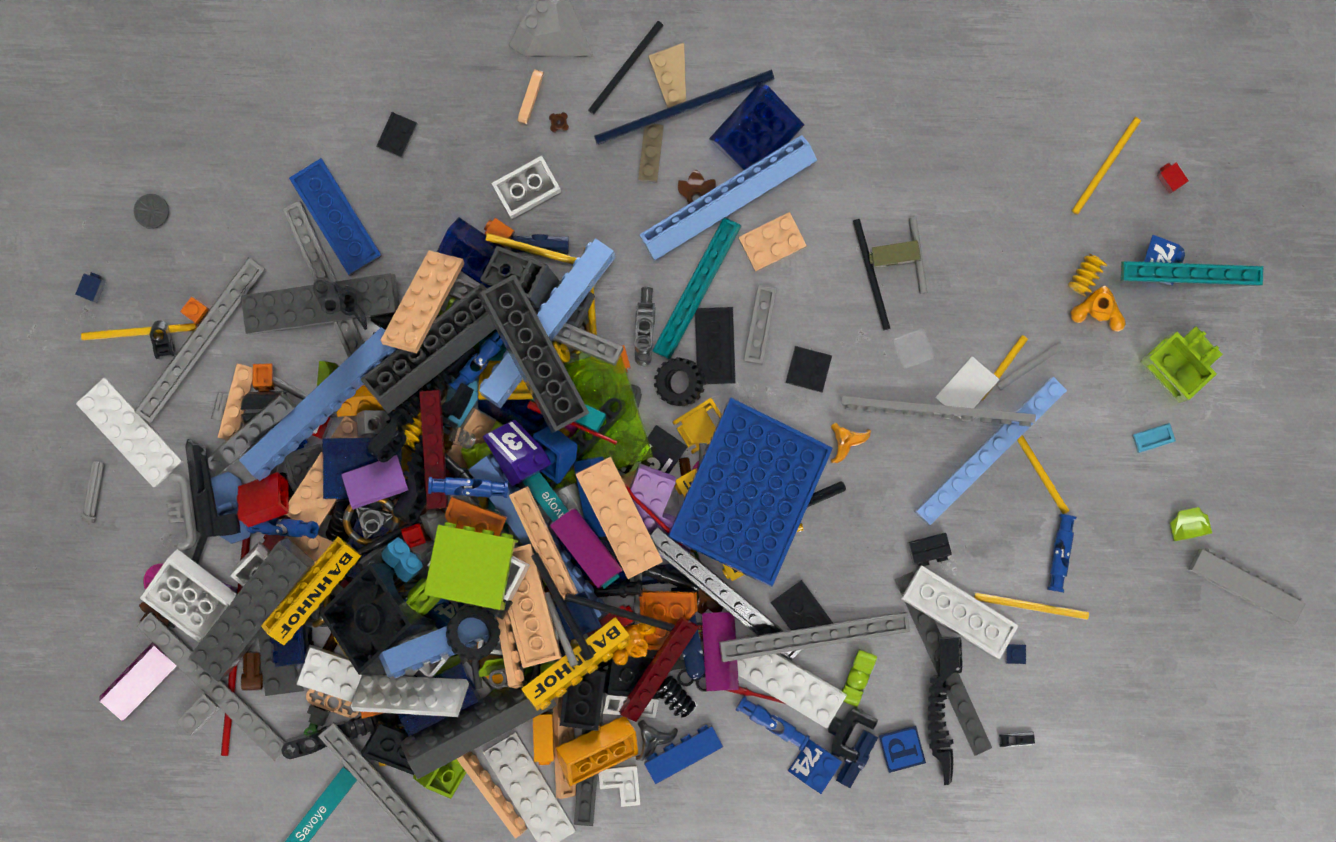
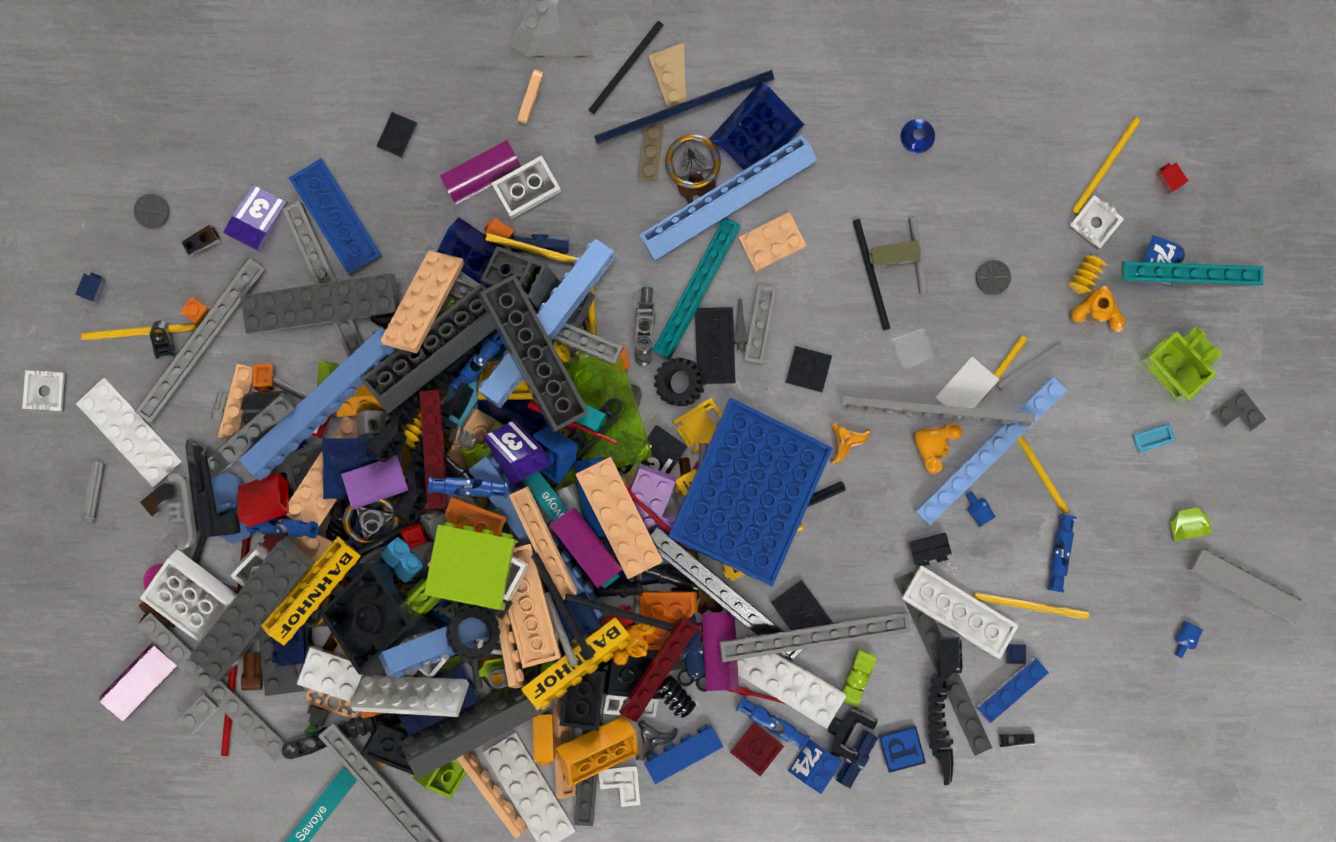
(32, 384): none -> white piece
(158, 497): none -> leg
(201, 240): none -> leg
(255, 218): none -> slope
(338, 295): black panel -> none
(480, 172): none -> magenta brick
(558, 117): reddish brown plate -> none
(693, 161): none -> piece
(740, 336): none -> dark grey piece
(756, 749): none -> dark red plate
(912, 144): none -> clear blue piece
(934, 445): none -> light orange head
(979, 510): none -> blue piece
(993, 277): none -> dark grey wheel
(1011, 689): none -> blue brick
(1102, 210): none -> white piece
(1187, 638): none -> blue piece
(1239, 406): none -> dark grey plate

